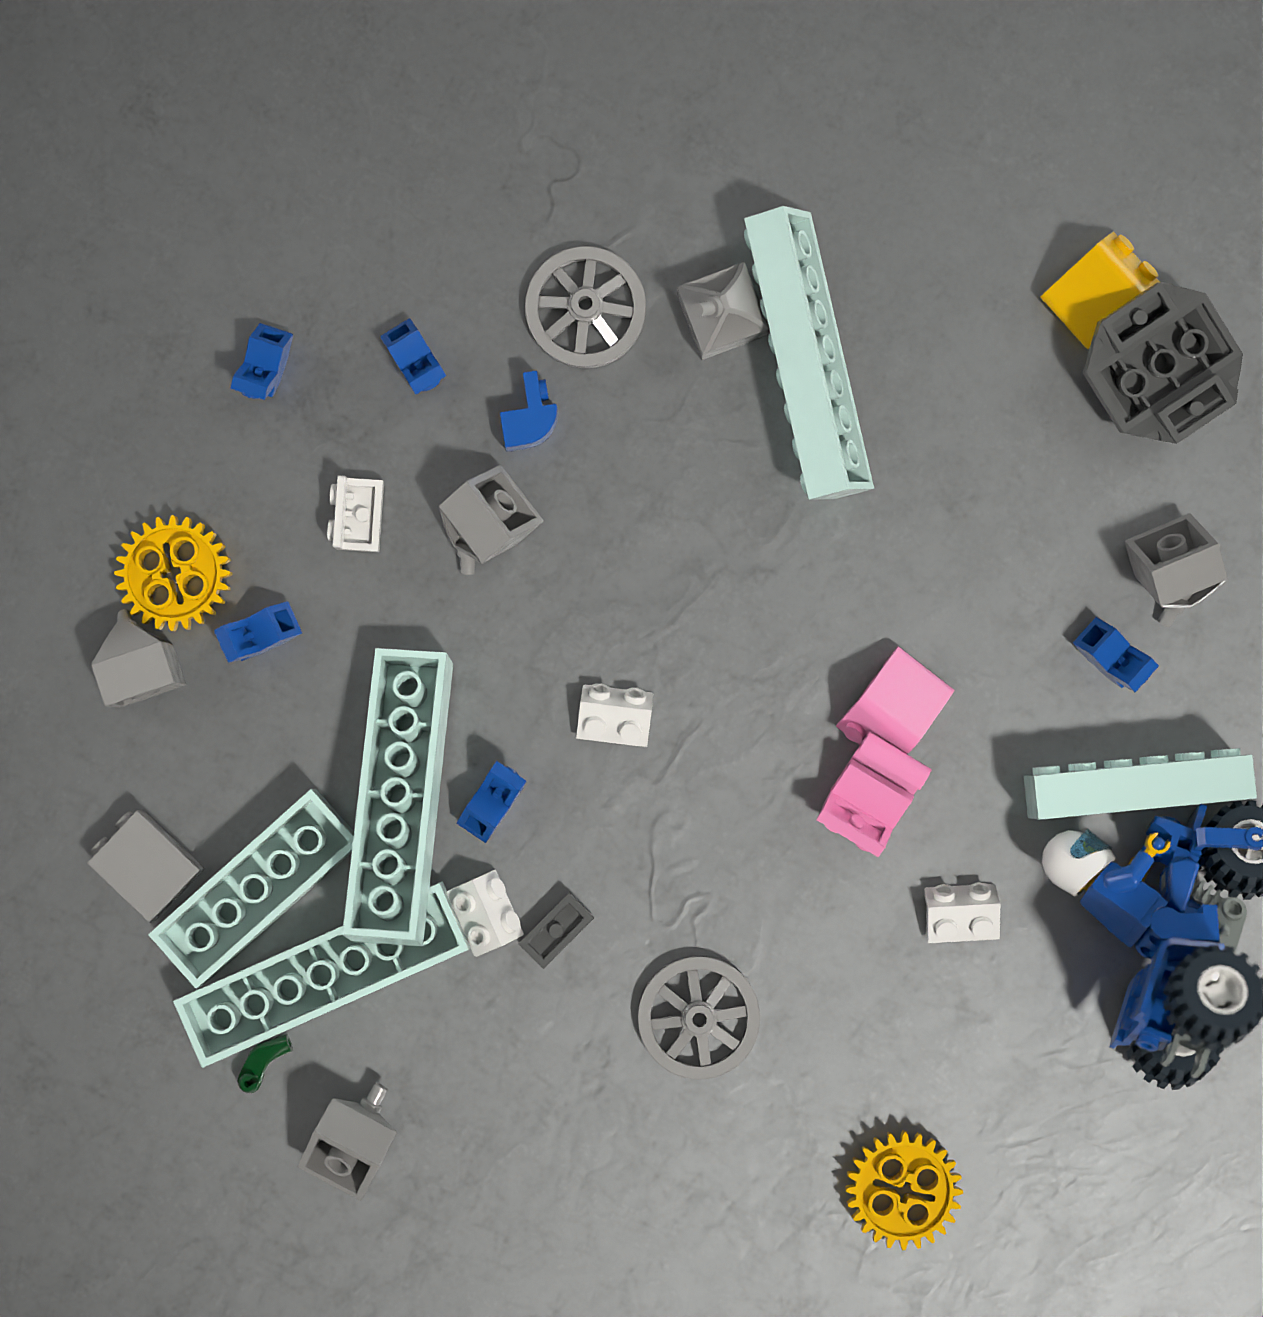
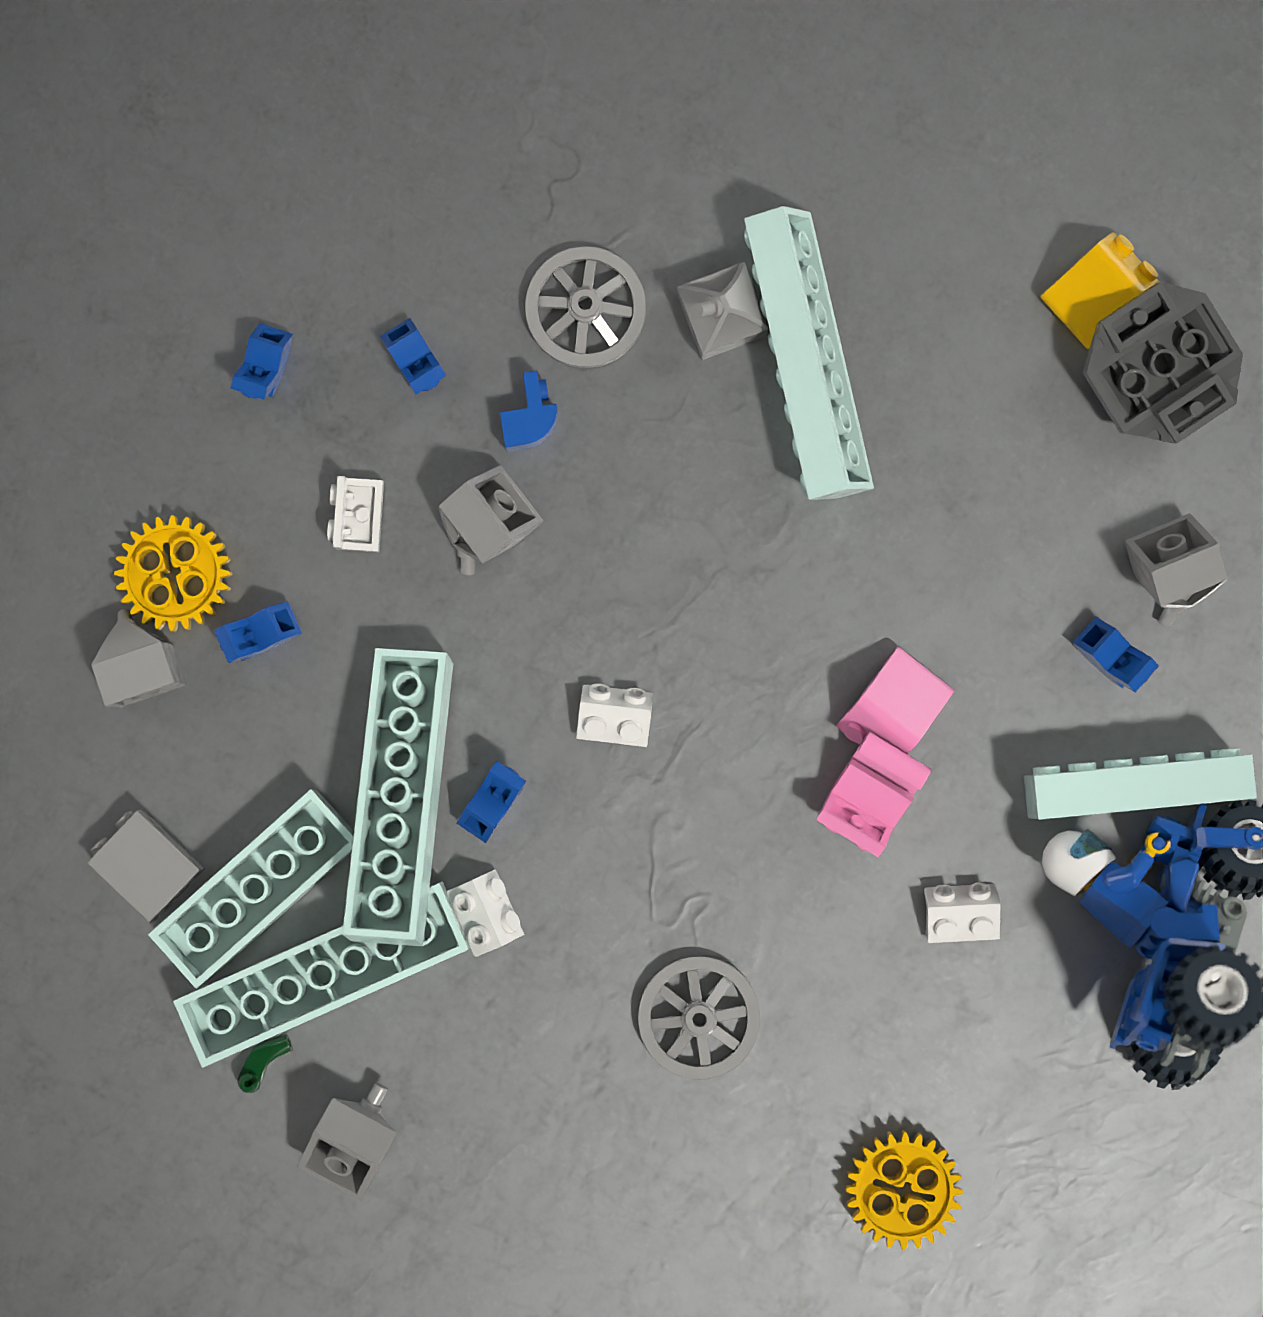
(556, 930): dark grey plate -> none

